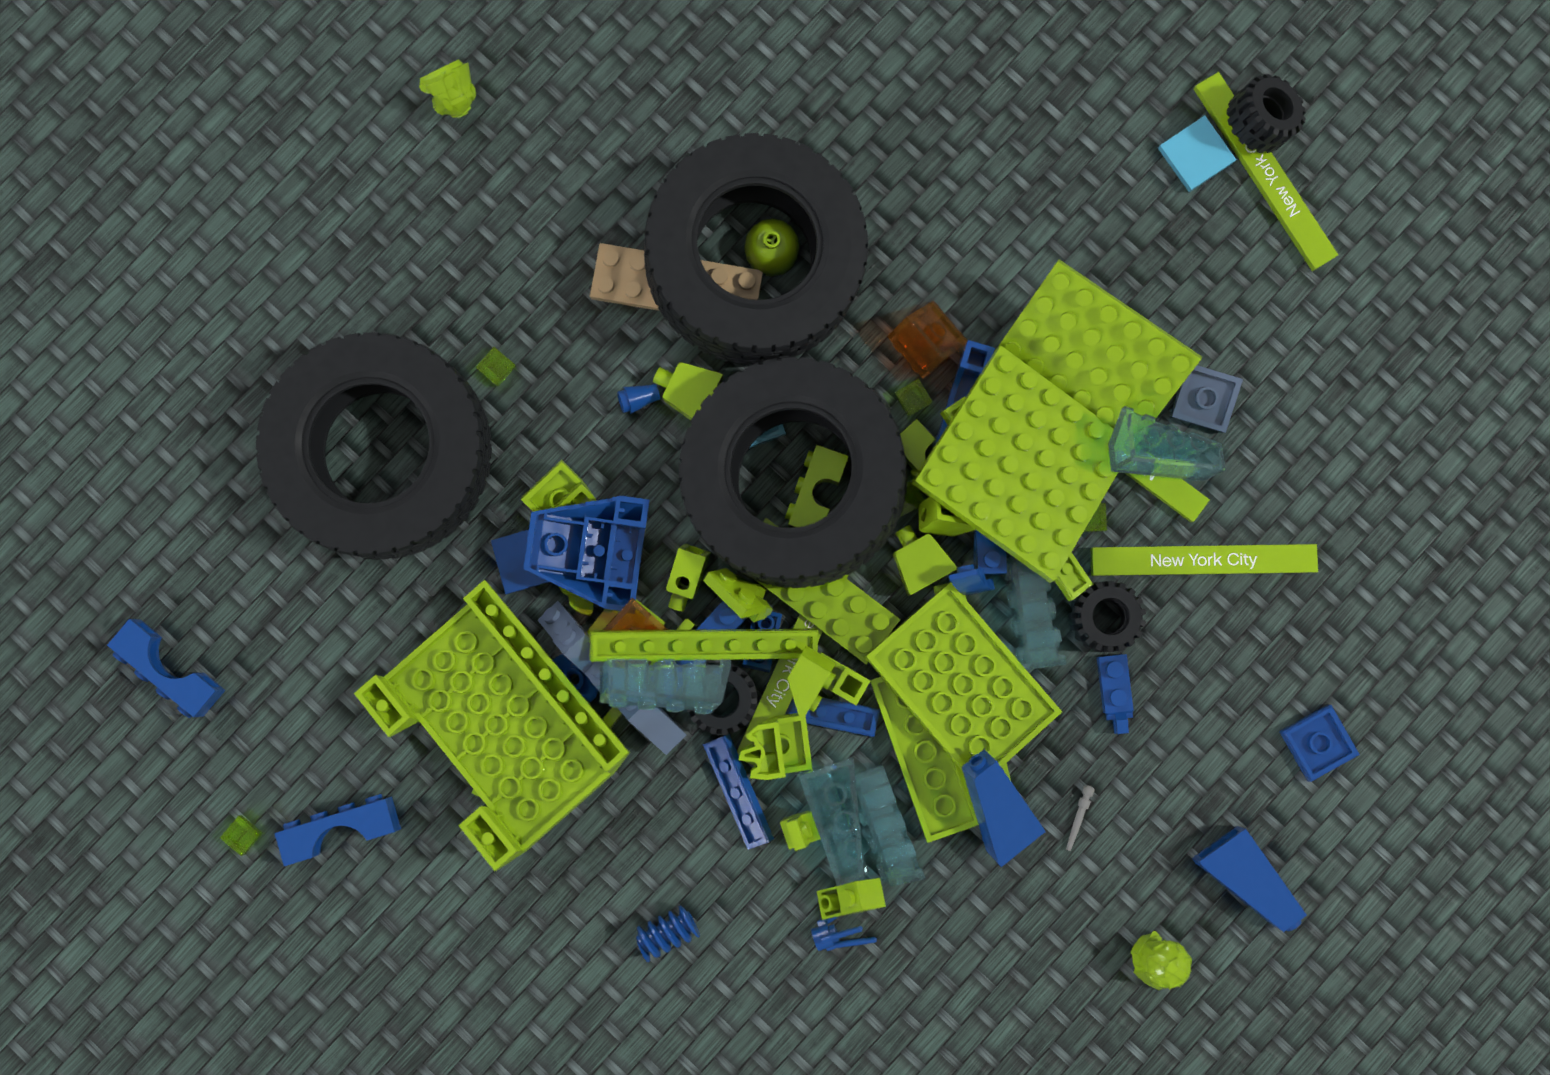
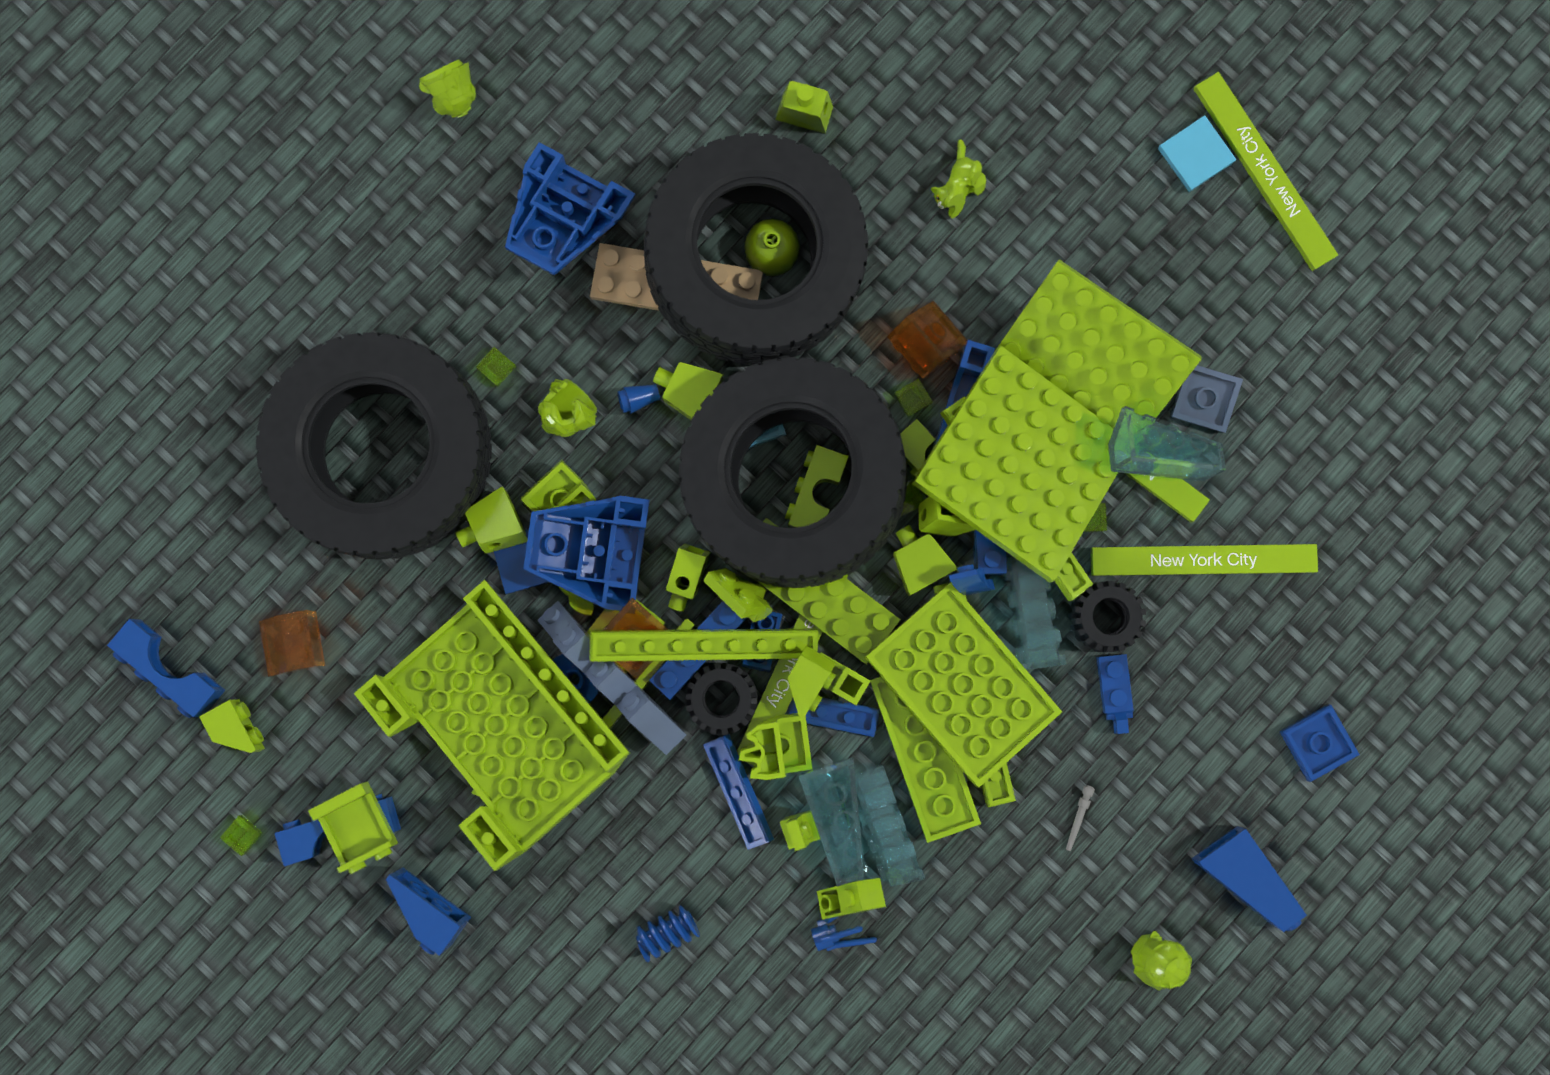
(231, 727): none -> lime slope
(291, 642): none -> clear orange slope
(355, 827): none -> lime panel
(429, 914): none -> blue slope
(493, 523): none -> lime torso
(561, 211): none -> blue wedge
(566, 409): none -> lime helmet
(664, 684): clear light blue wedge -> none
(805, 107): none -> lime torso
(964, 179): none -> lime animal
(1000, 810): blue slope -> none
(1266, 113): black tyre -> none

